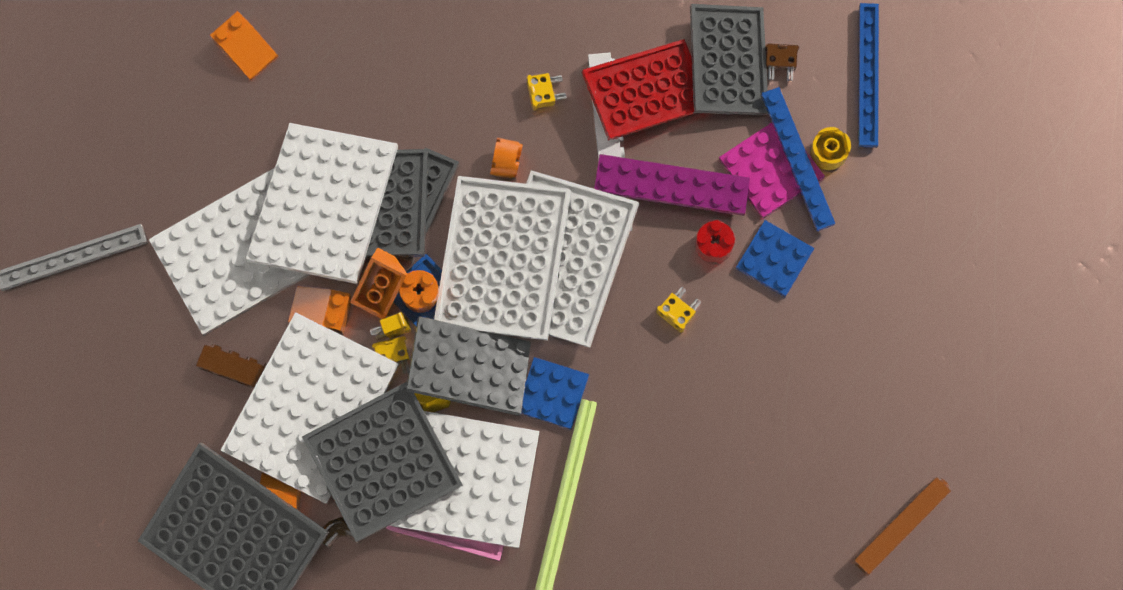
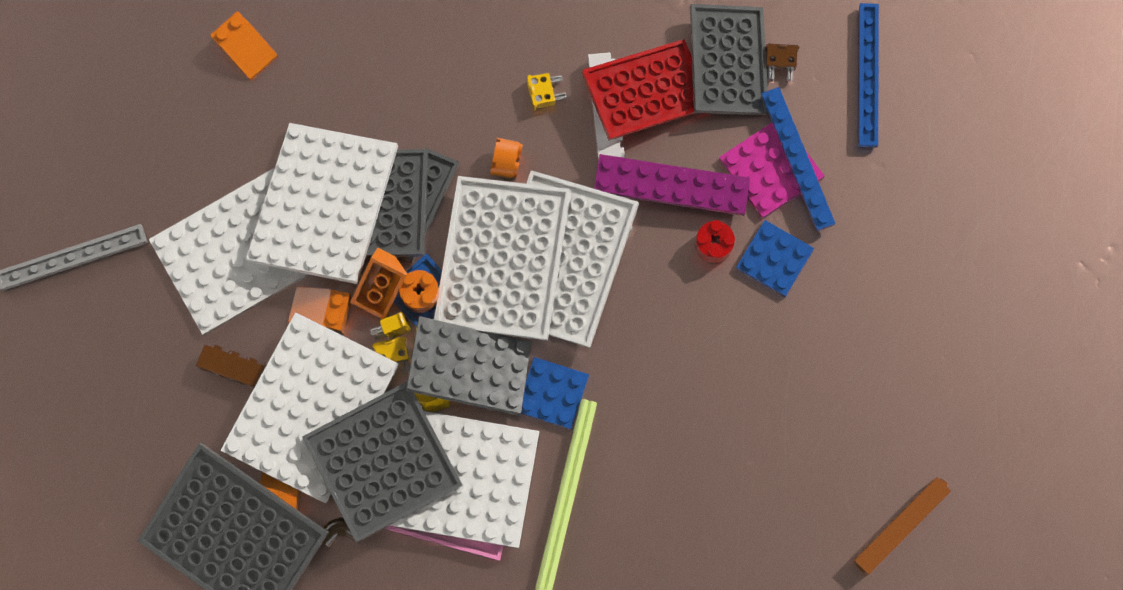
(675, 313): yellow piece -> none
(836, 140): yellow brick -> none

